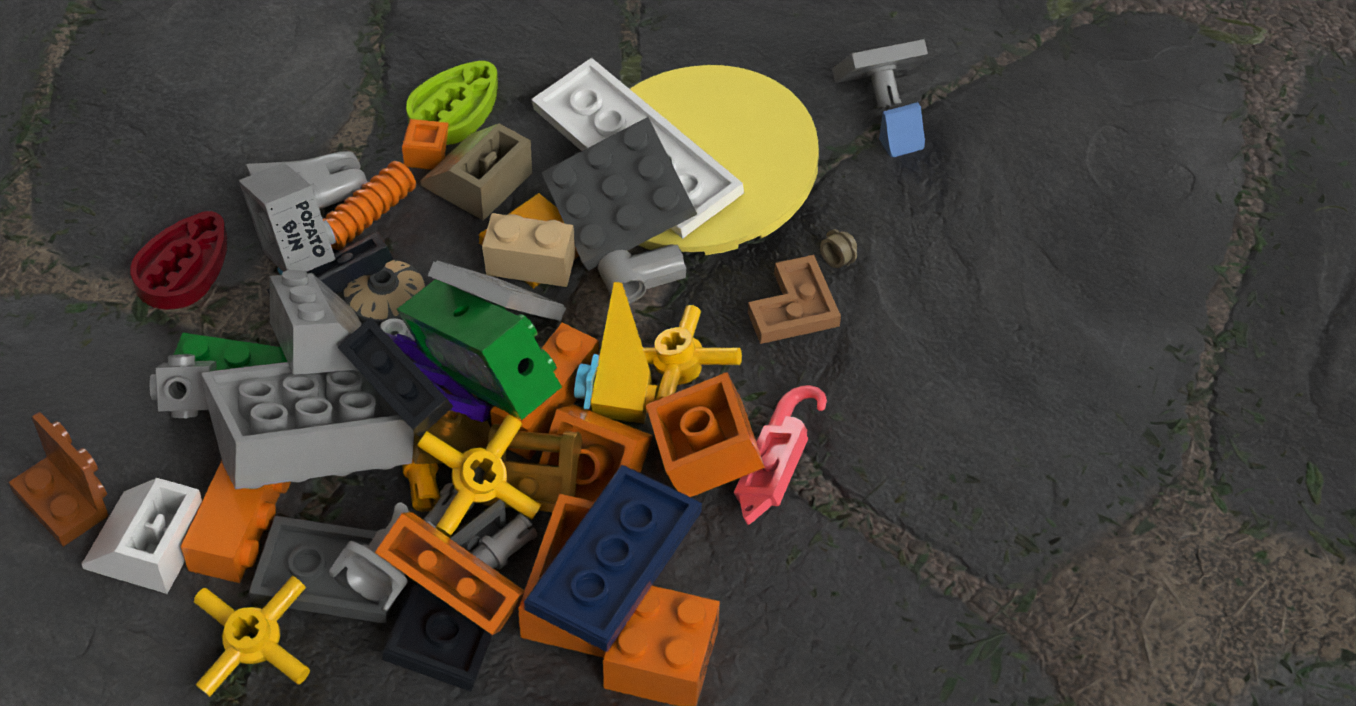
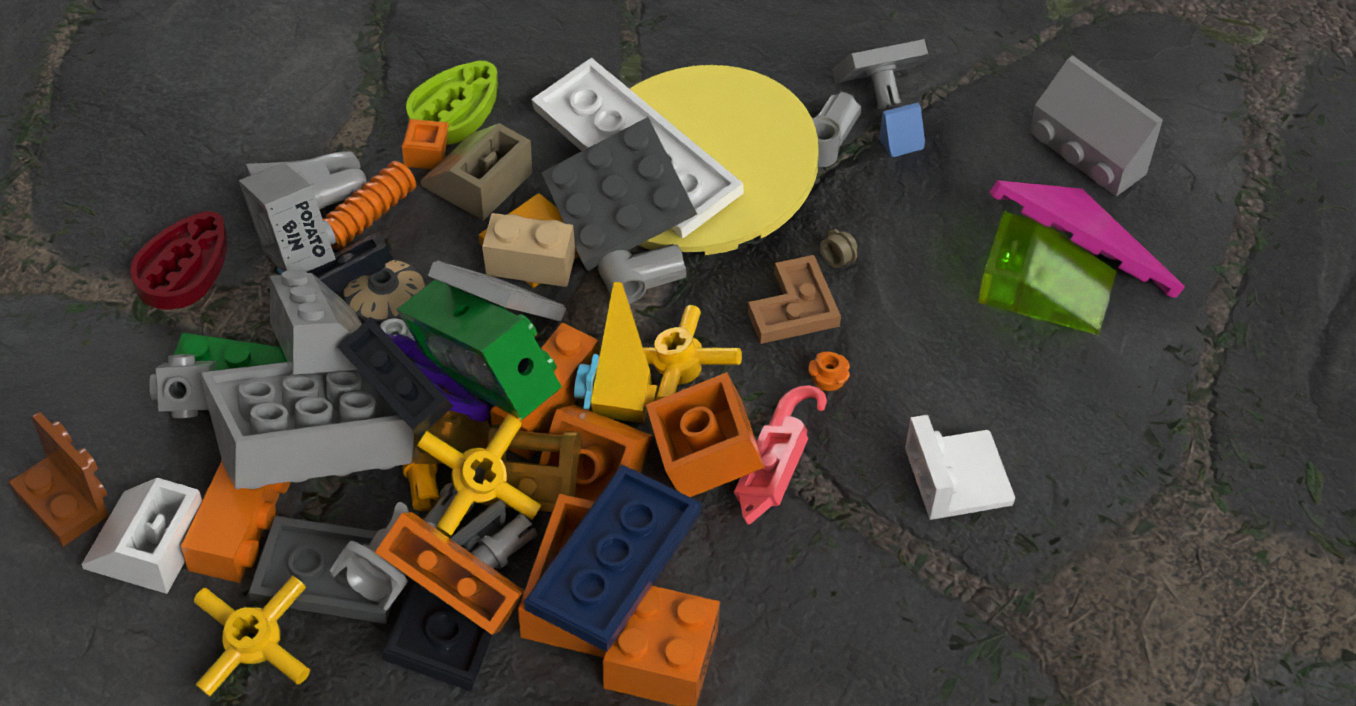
(826, 378): none -> orange plate
(834, 125): none -> light grey piece
(956, 471): none -> white bracket
(1045, 276): none -> clear neon green slope
(1091, 227): none -> dark pink tile
(1096, 126): none -> light grey slope

